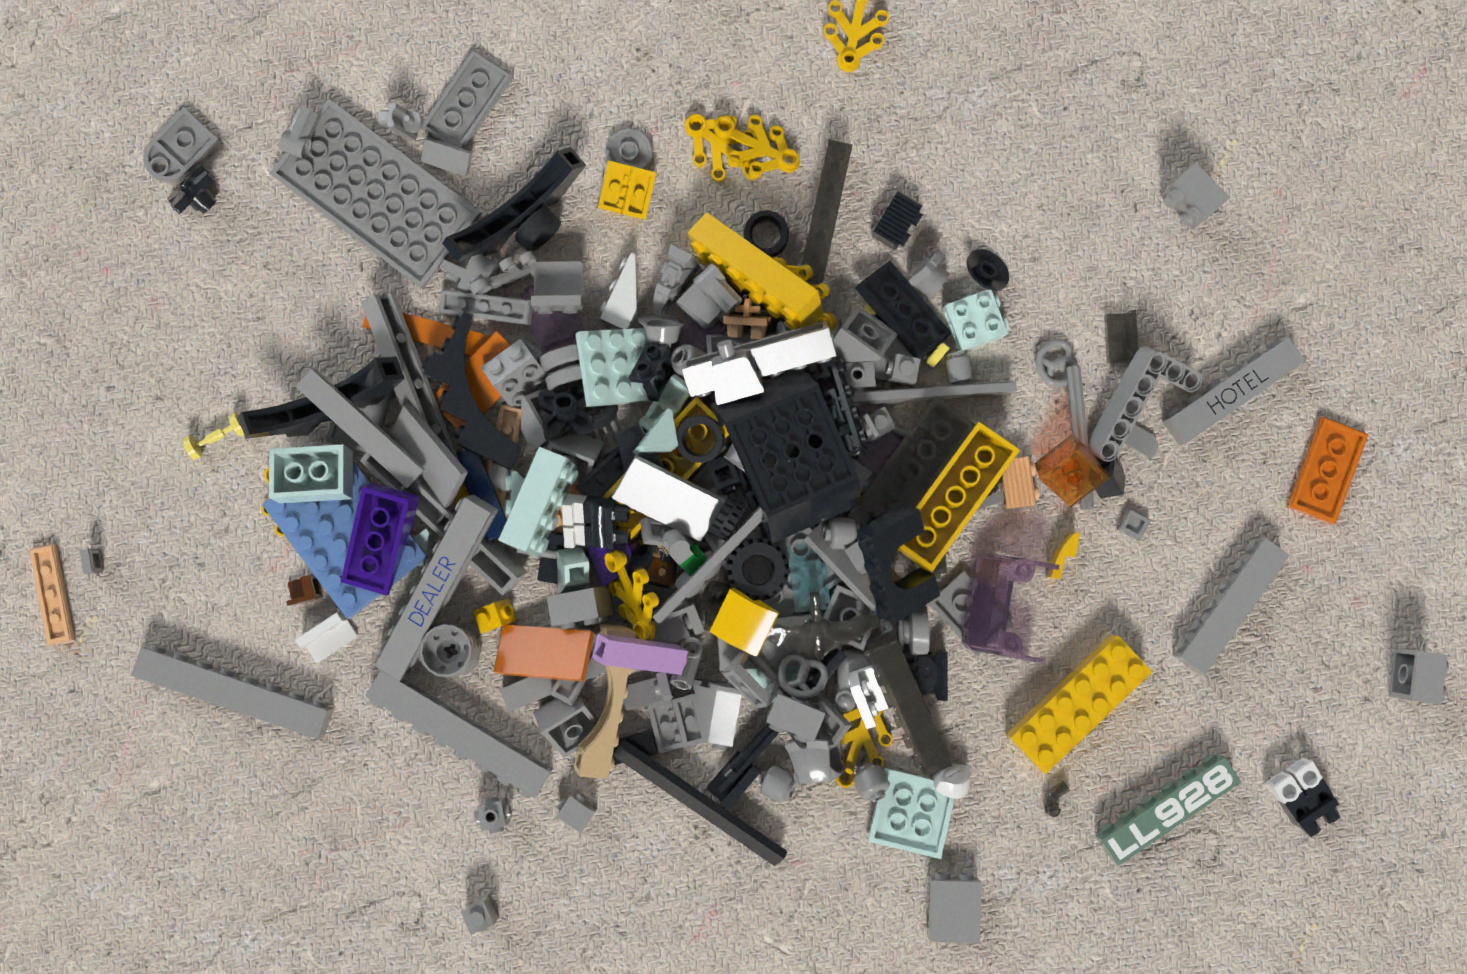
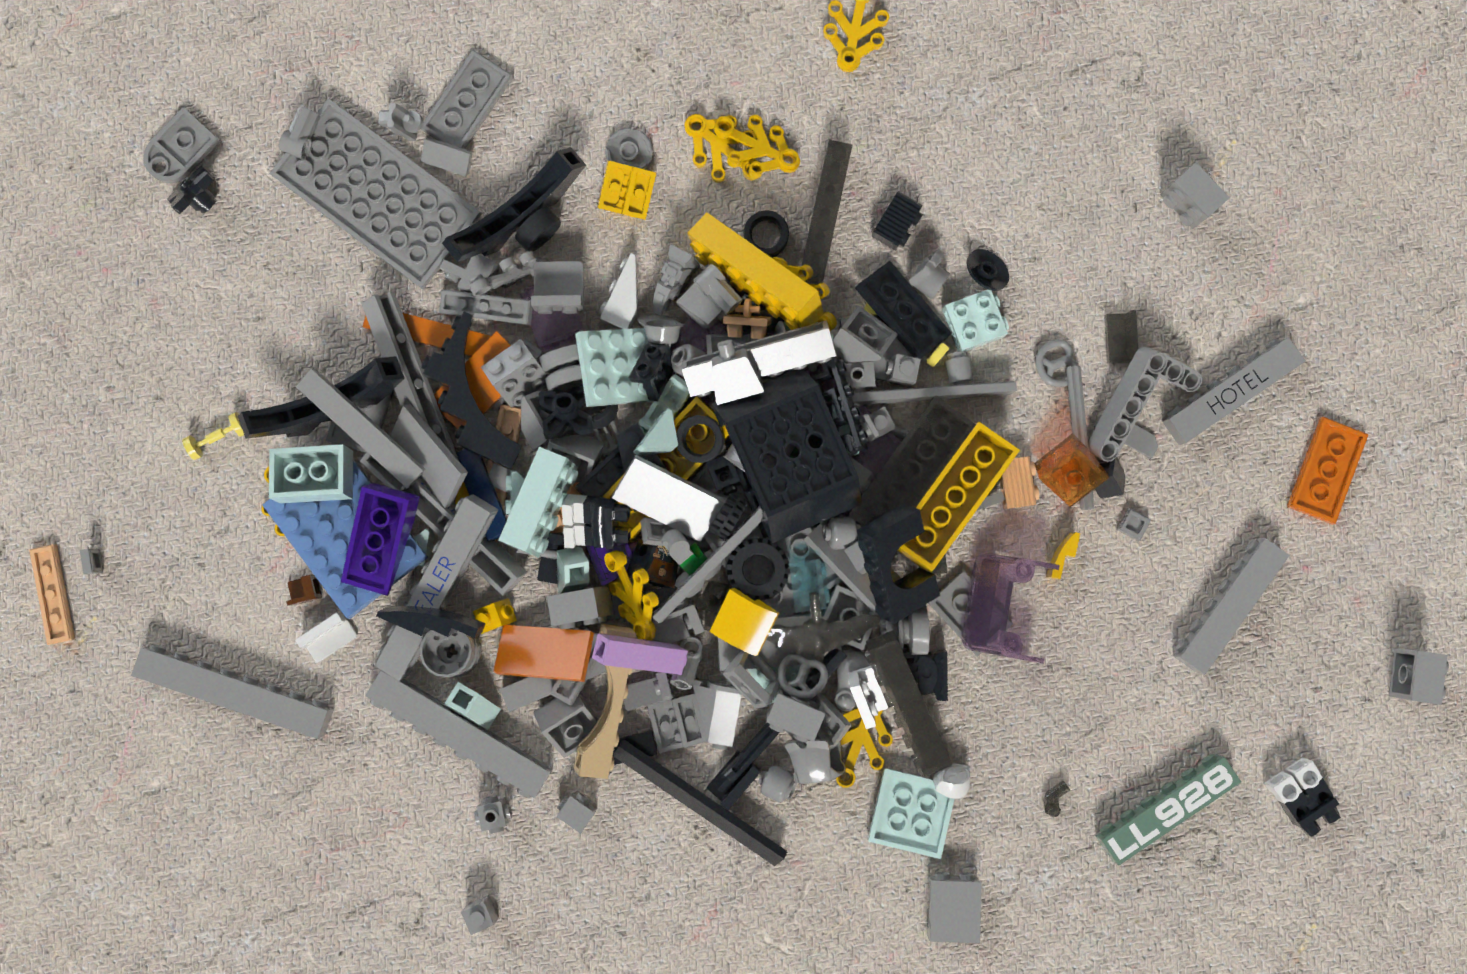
(423, 619): none -> black slope
(472, 706): none -> light aqua slope
(871, 782): light grey head -> none
(1078, 703): yellow brick -> none

